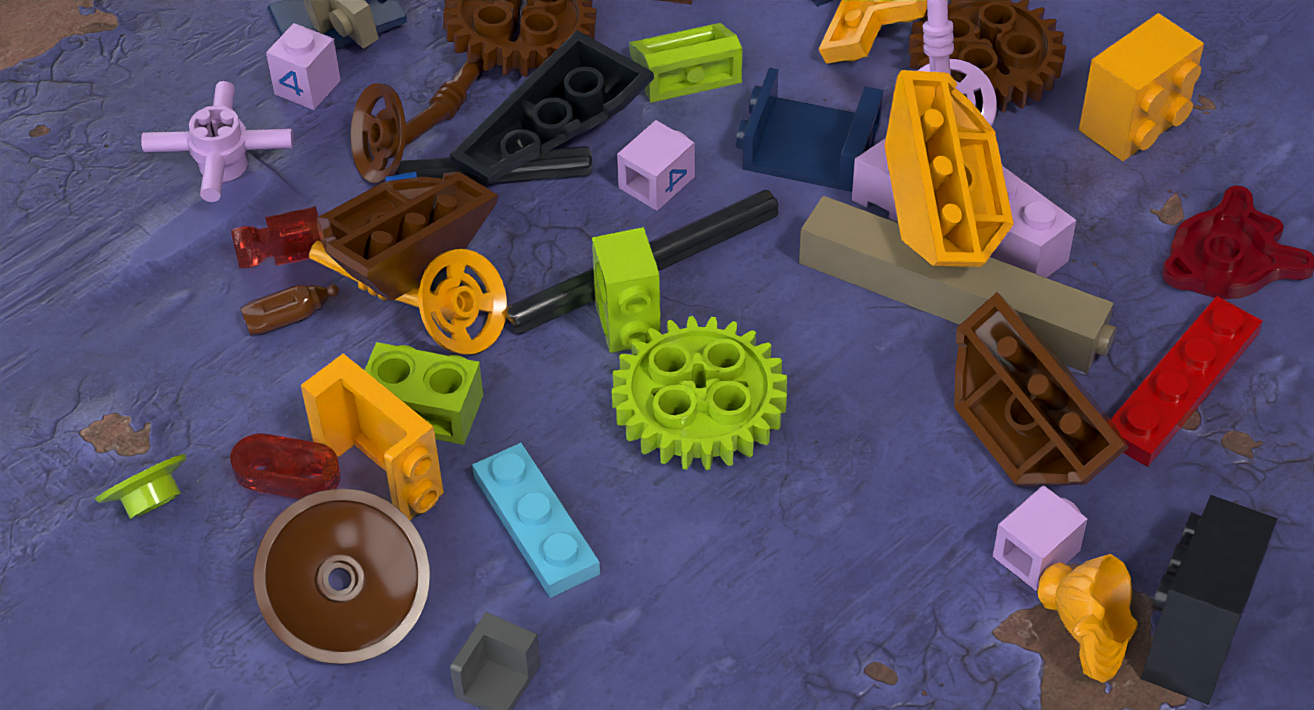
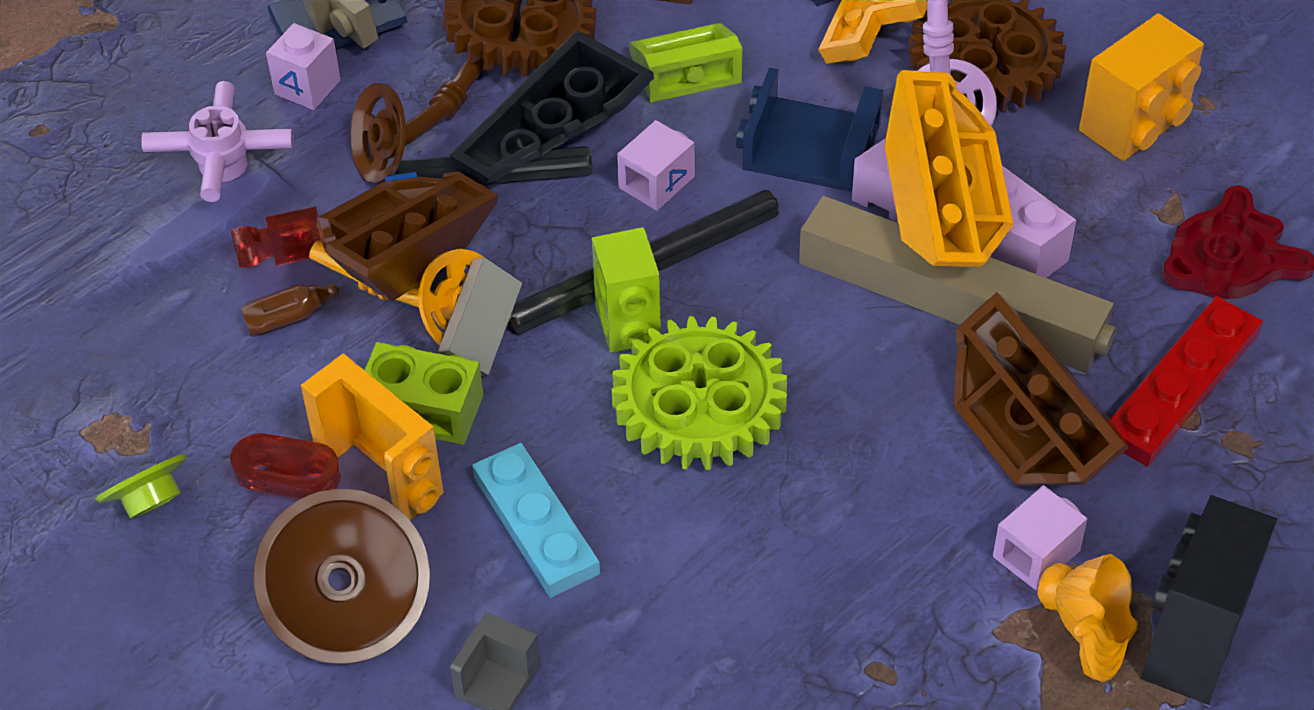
(481, 314): none -> light grey tile

